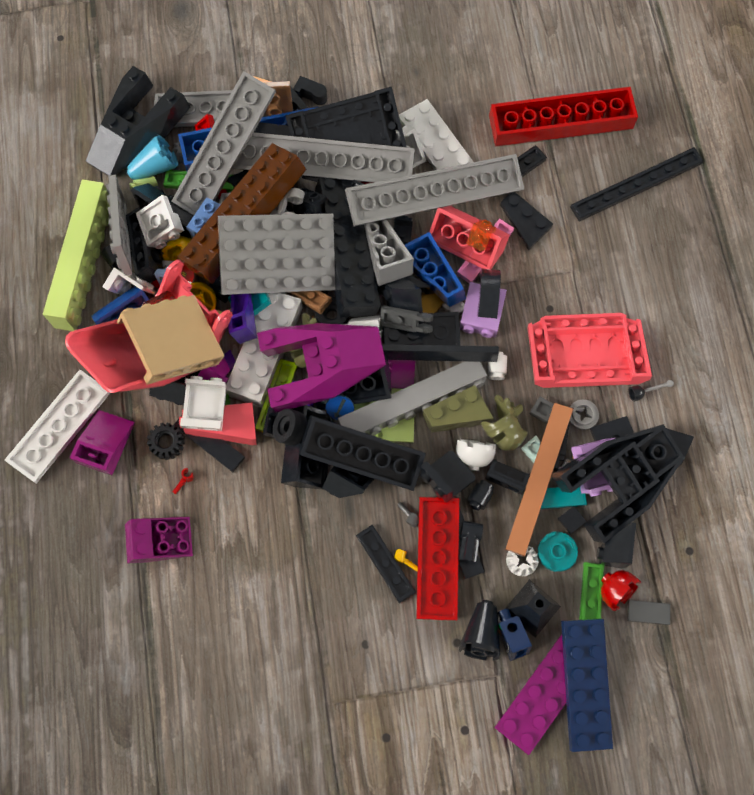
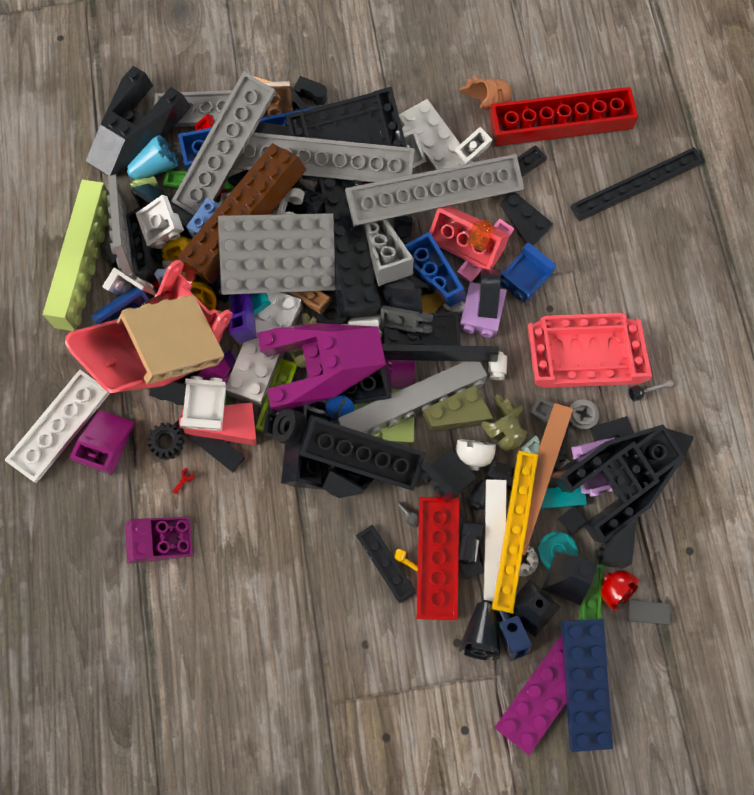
(473, 146): none -> white slope
(488, 91): none -> nougat piece
(494, 532): none -> white tile
(515, 532): none -> yellow tile
(527, 273): none -> blue panel
(569, 577): none -> black slope

